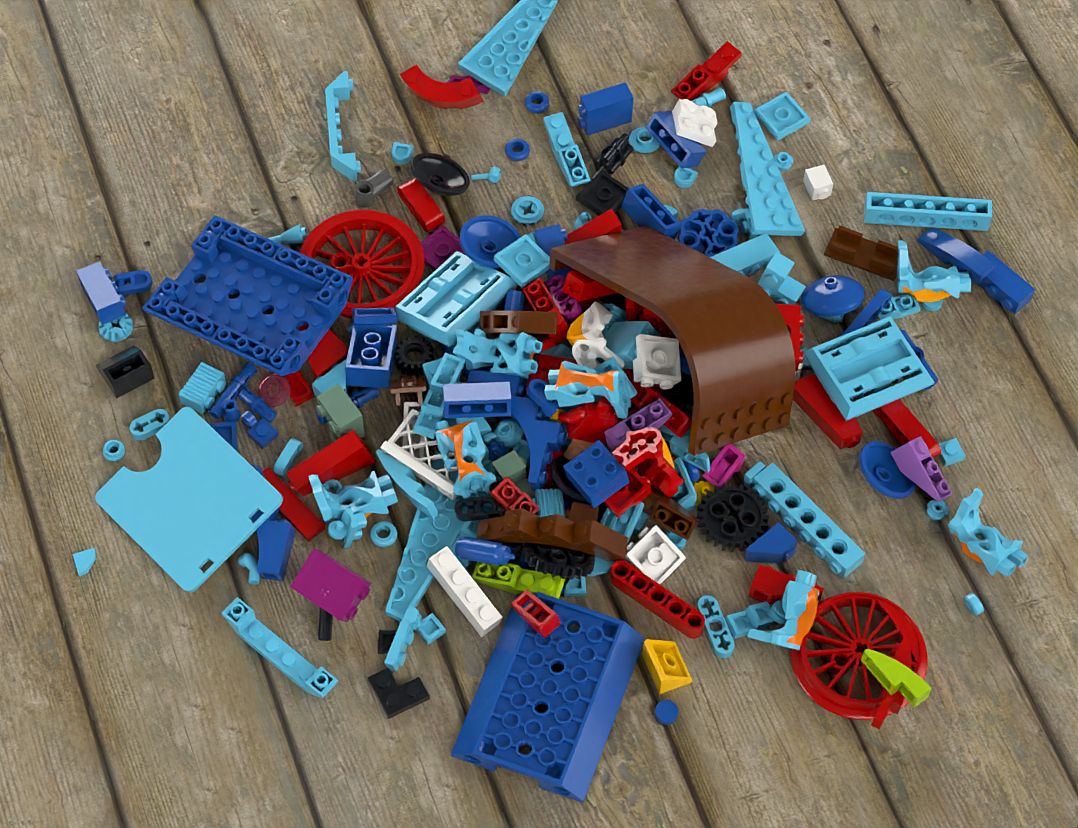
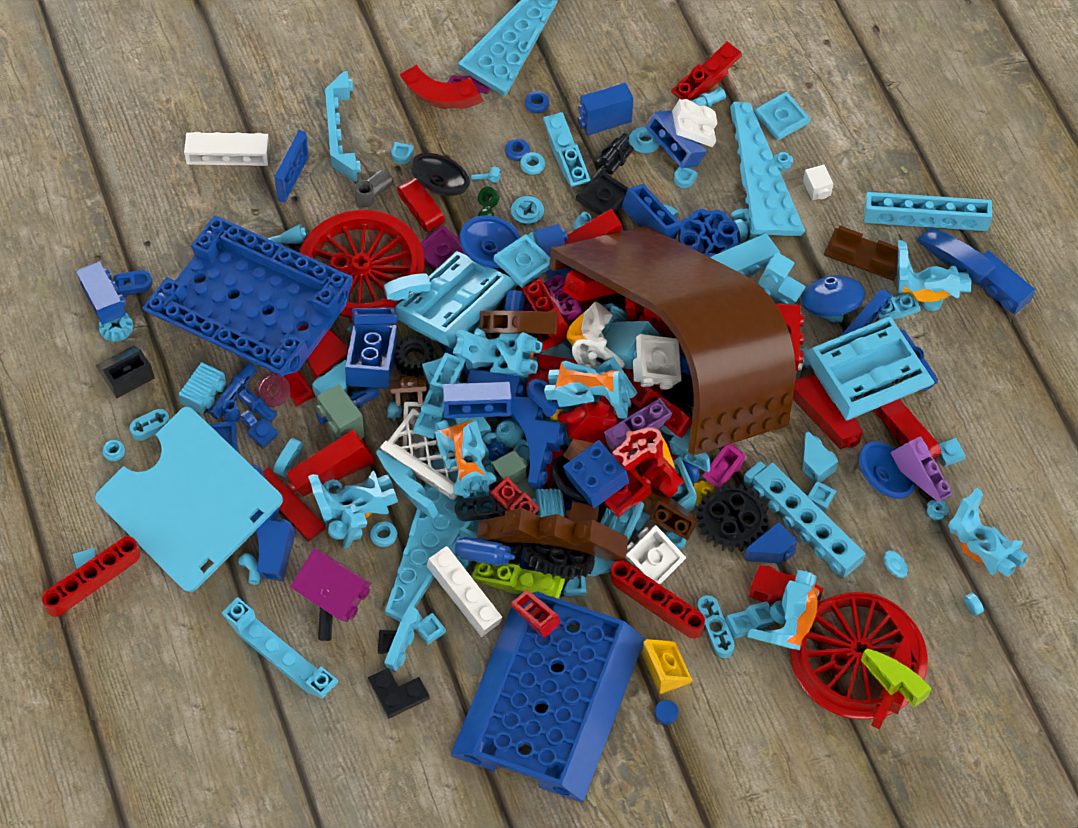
(87, 586): none -> red beam
(227, 149): none -> white brick
(291, 166): none -> blue tile
(393, 411): none -> medium azure plate
(400, 287): none -> medium azure slope
(483, 199): none -> dark green plate
(532, 170): none -> medium azure piece
(742, 234): none -> medium azure tile
(817, 460): none -> medium azure slope
(822, 495): none -> medium azure plate
(895, 564): none -> medium azure piece

